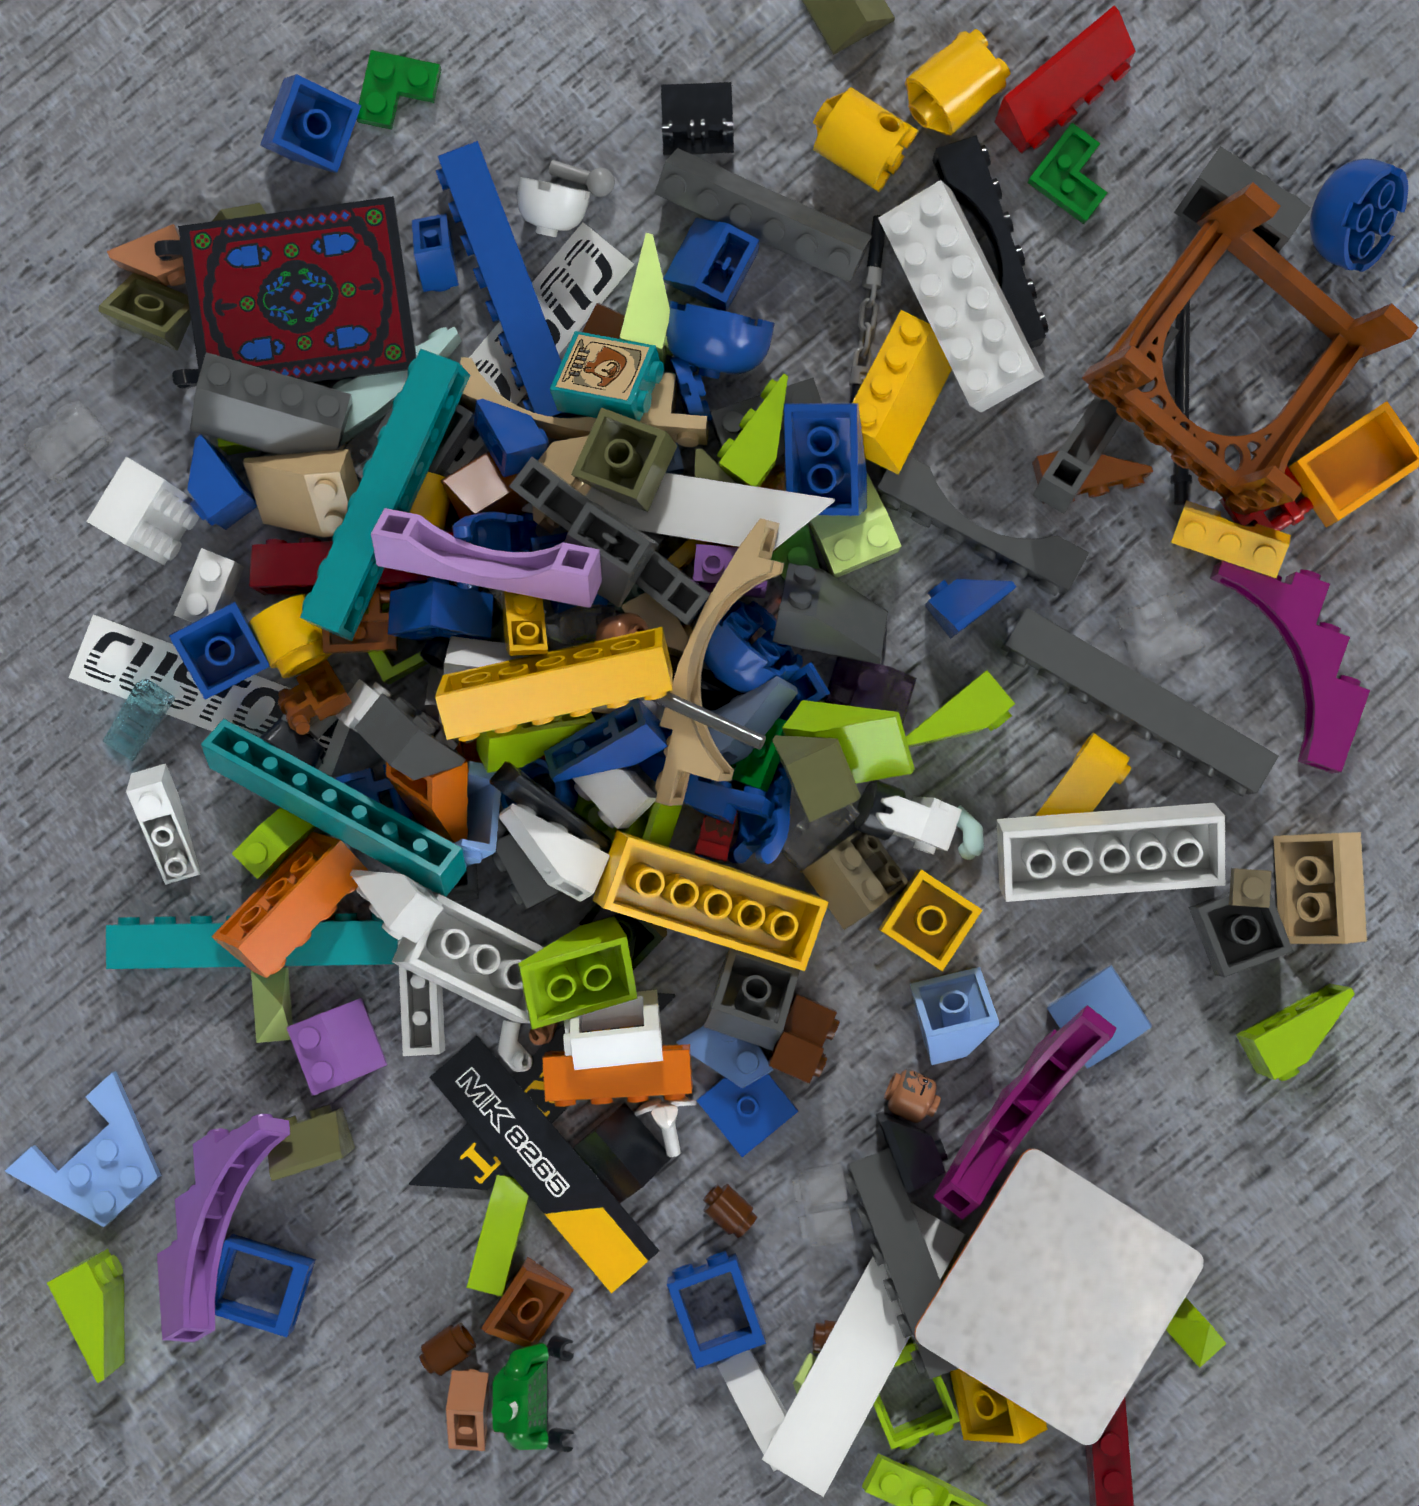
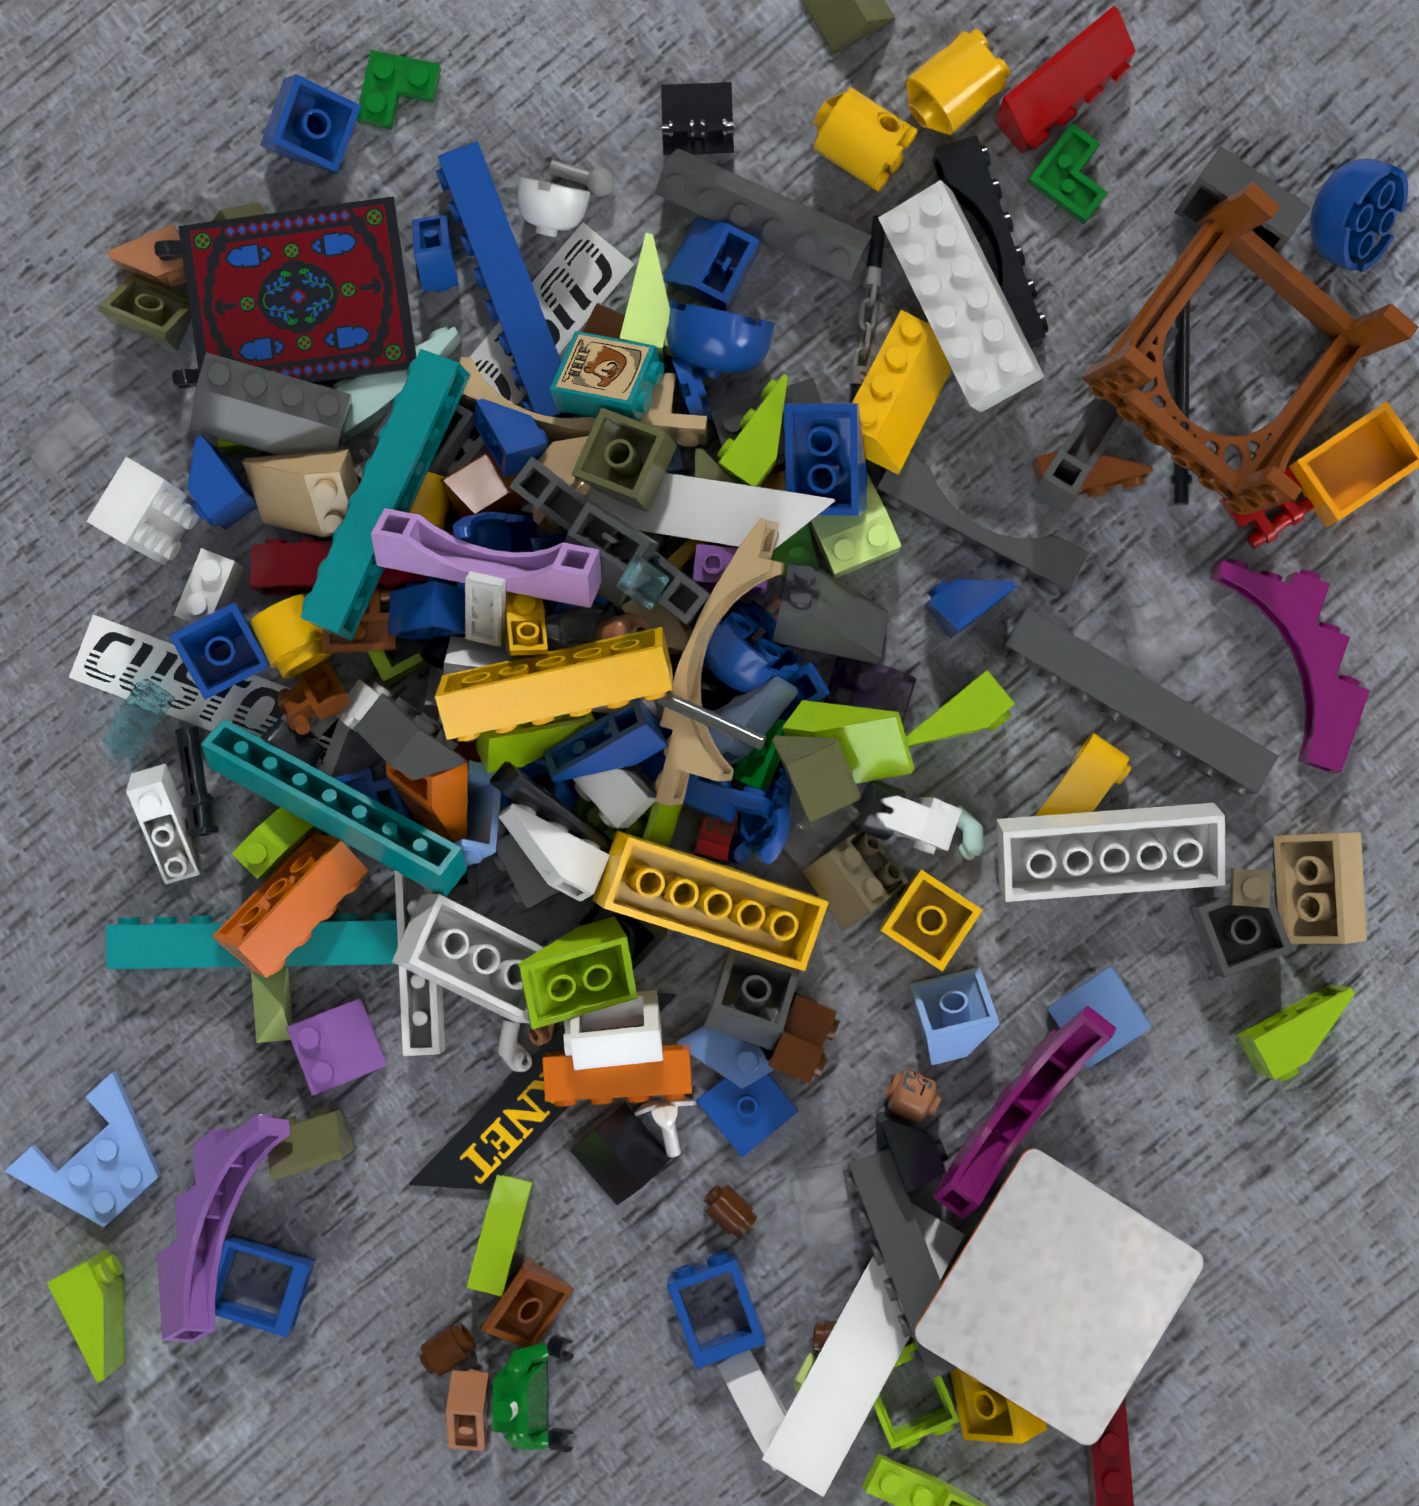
(196, 798): none -> black pin
(399, 902): white slope -> none
(485, 608): none -> white plate
(544, 1164): black sticker -> none
(642, 582): none -> clear light blue slope
(1194, 1333): lime slope -> none
(1245, 546): yellow arch -> none

